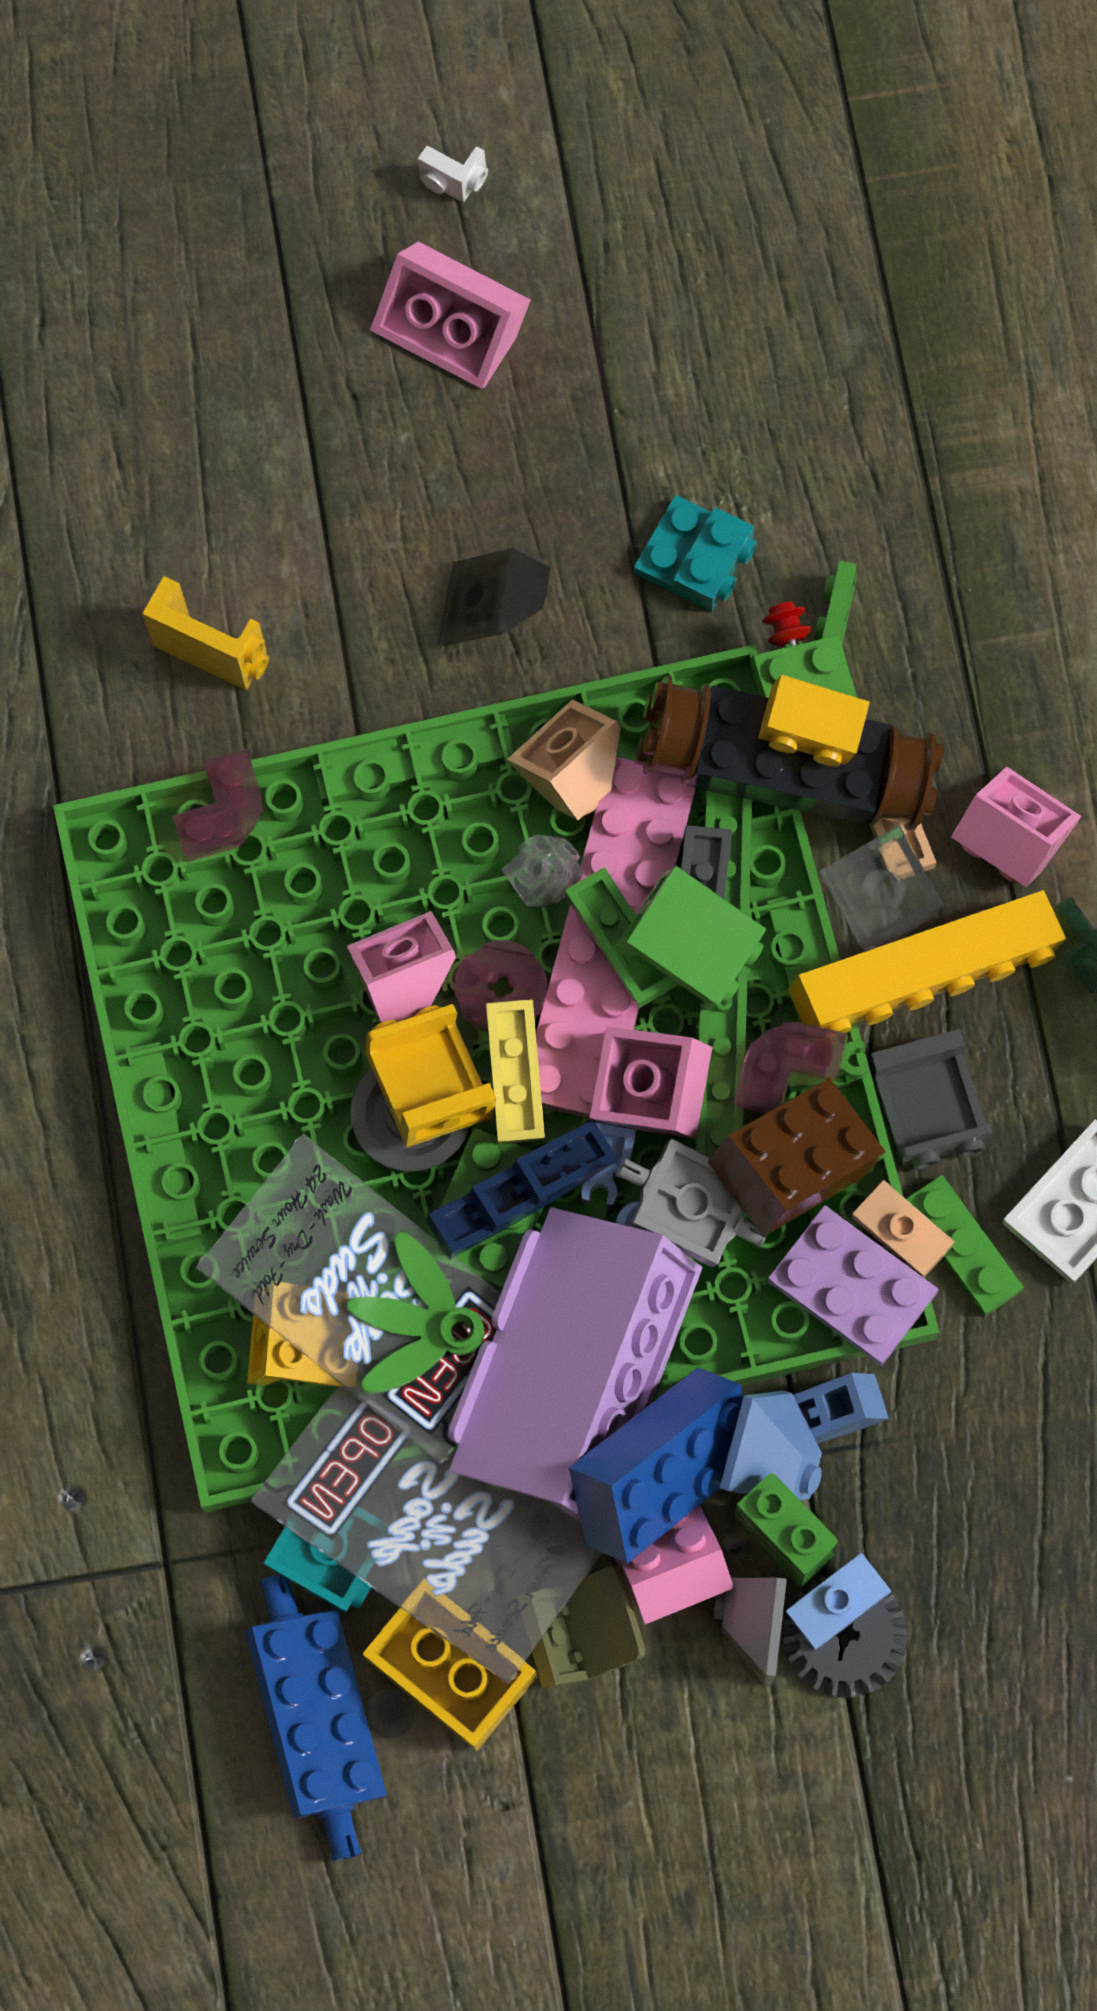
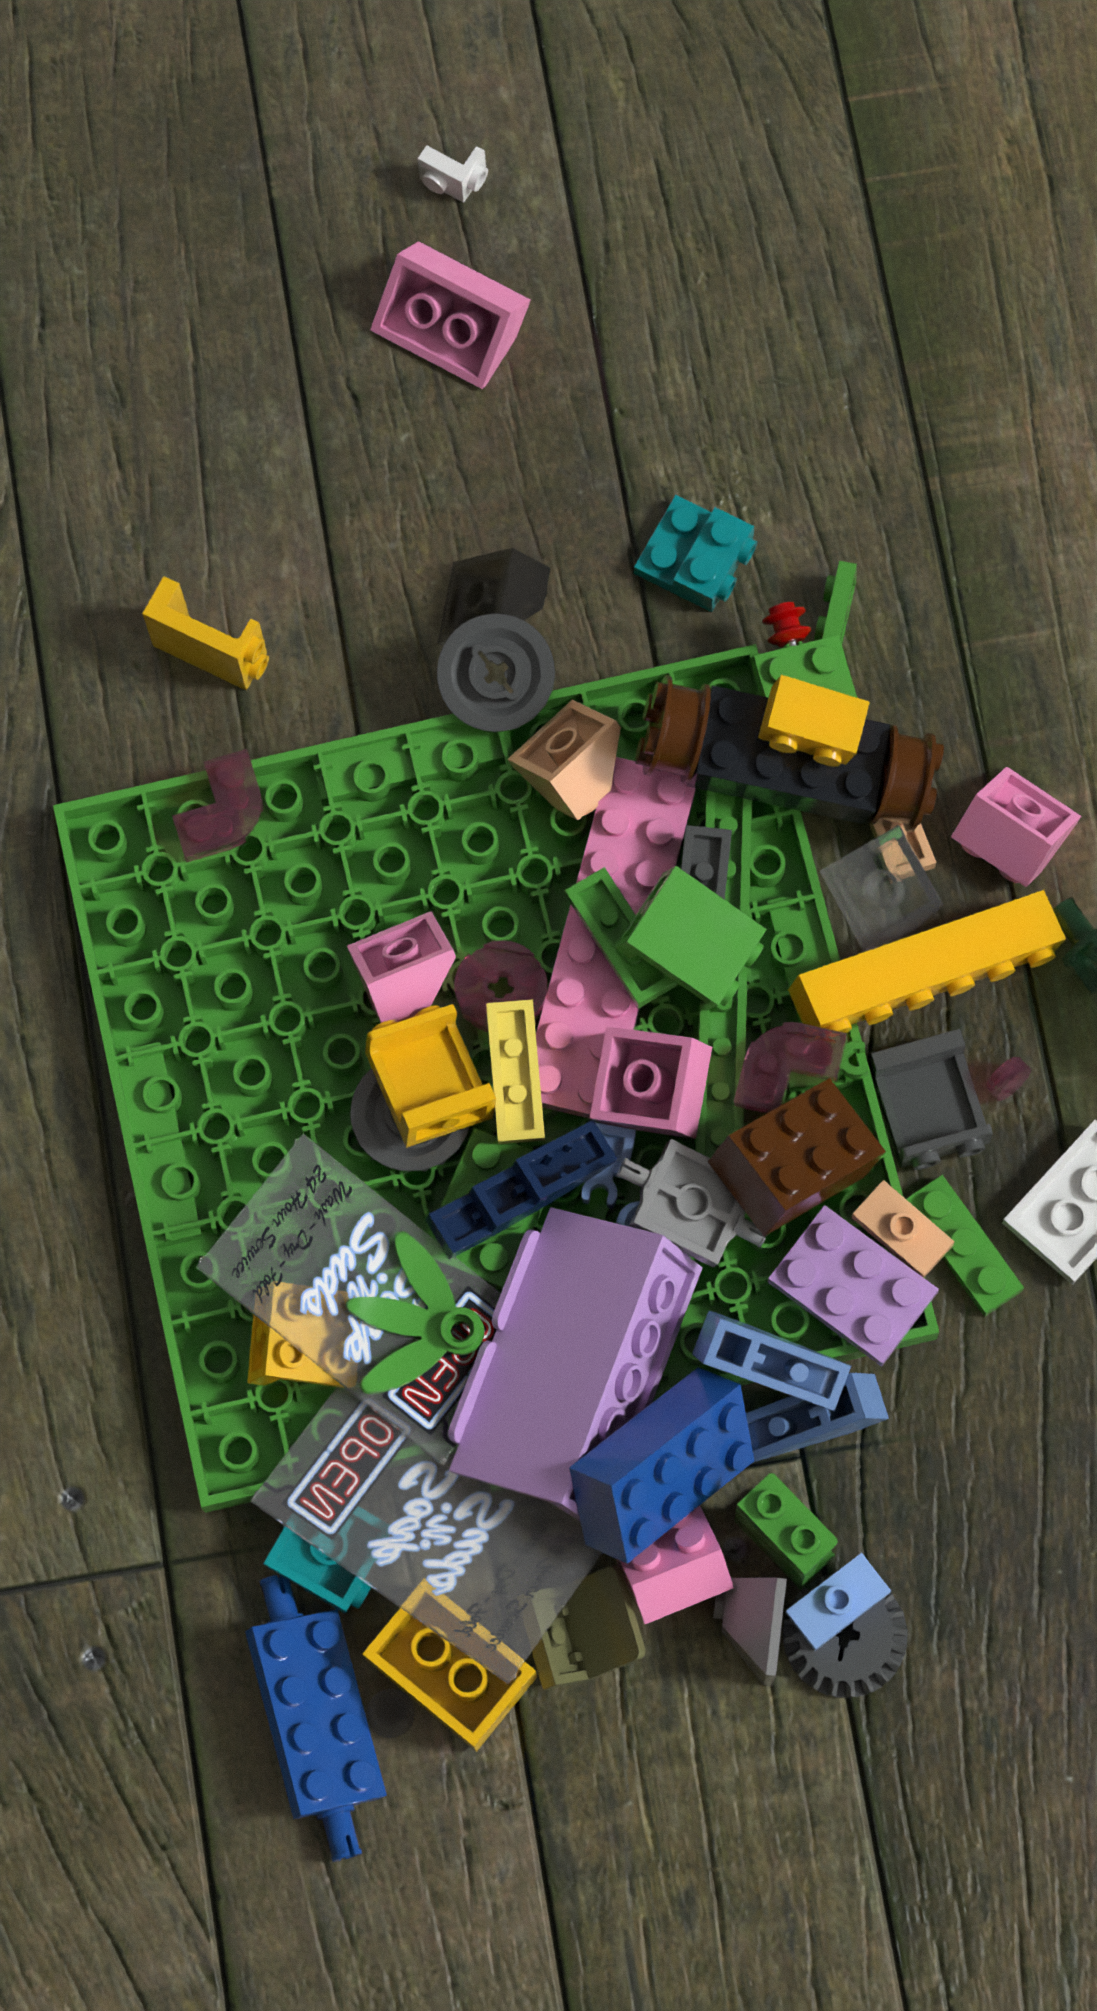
(502, 641): none -> dark grey gear
(543, 870): clear brick -> none
(770, 1360): none -> medium blue slope
(775, 1440): medium blue slope -> none
(1008, 1078): none -> clear pink tile

